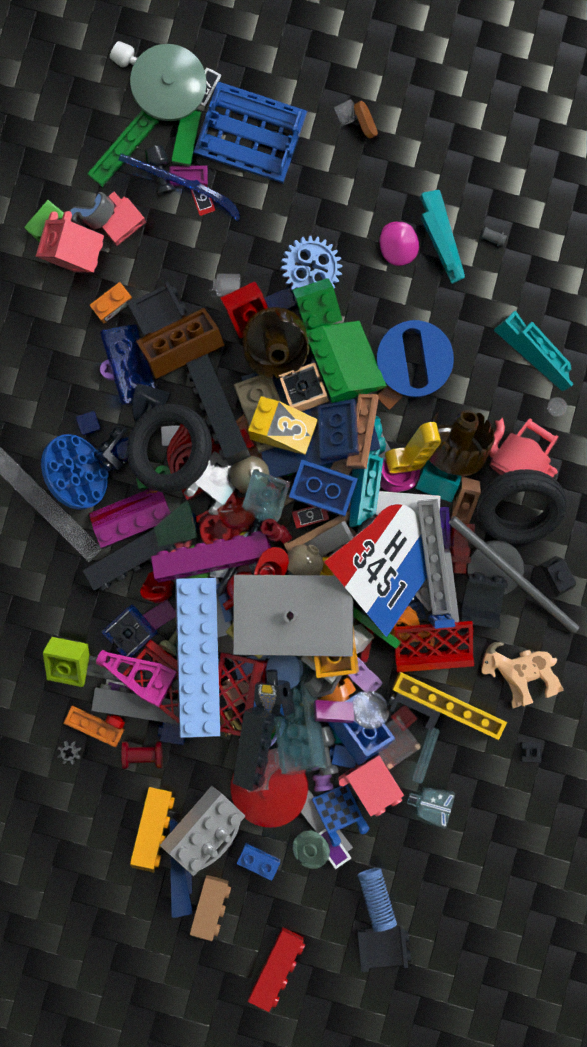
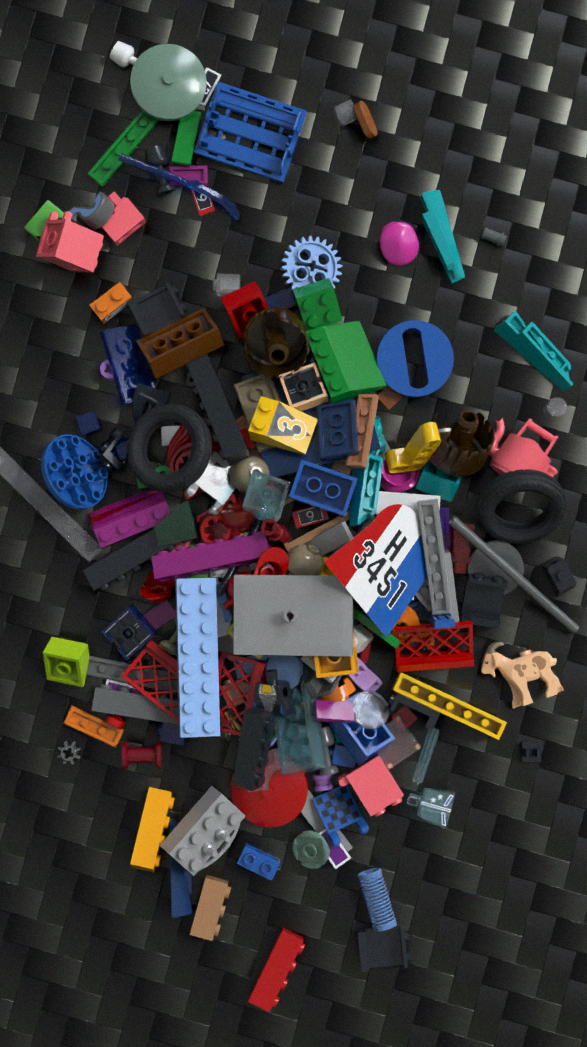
(157, 686): dark pink plate -> none
(466, 499): nougat slope -> none

